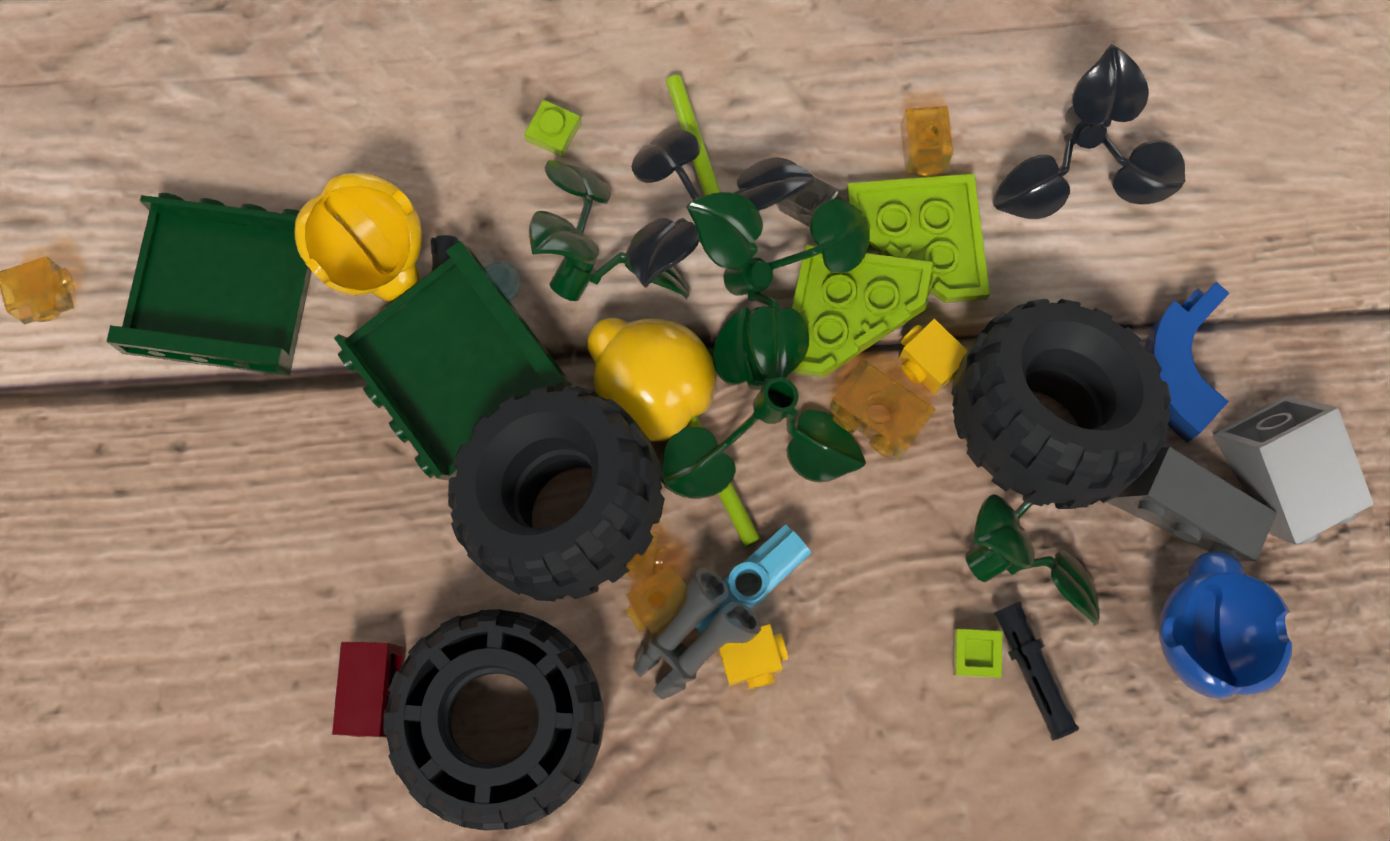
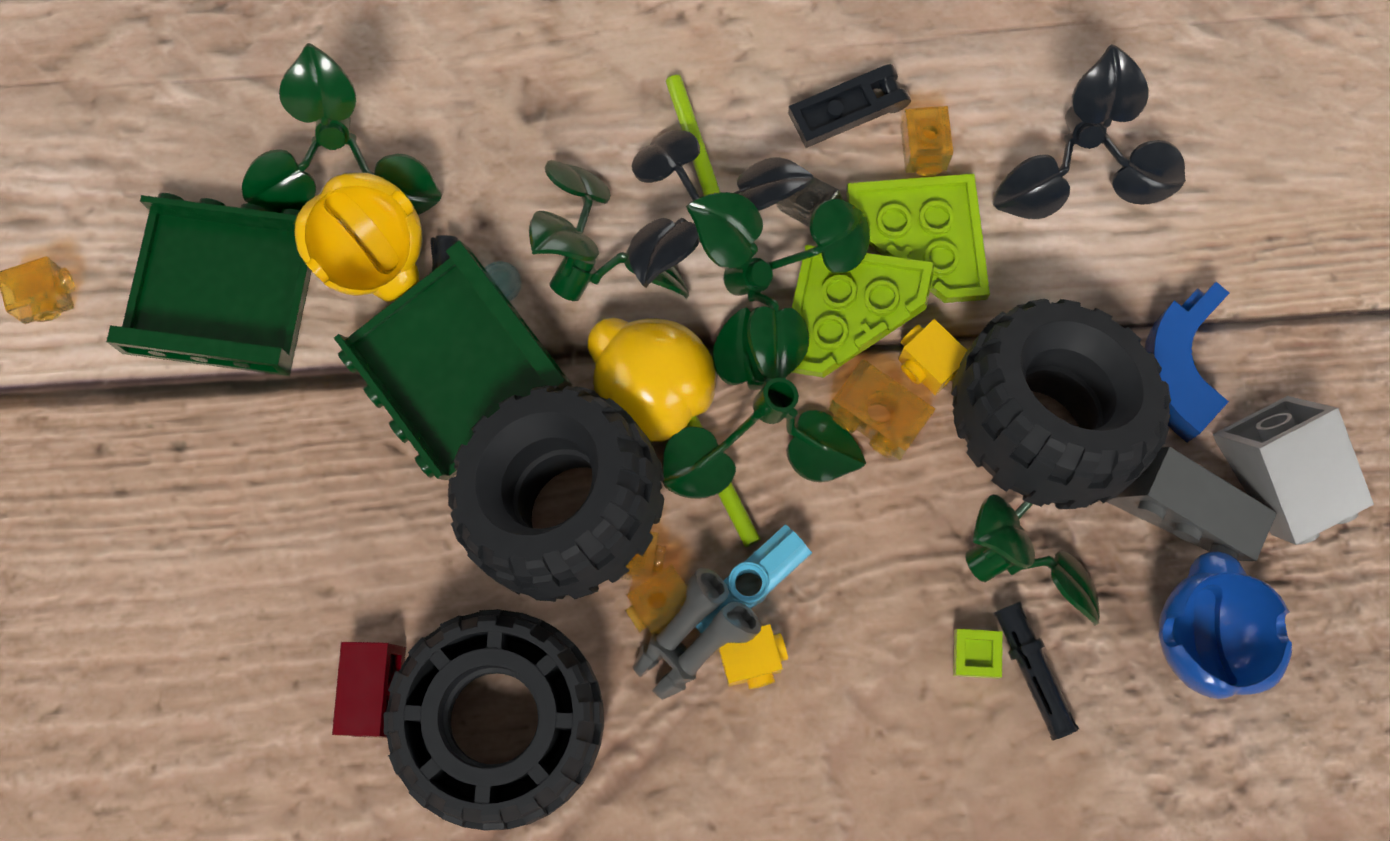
(322, 92): none -> dark green plant
(552, 128): lime plate -> none
(848, 105): none -> black plate

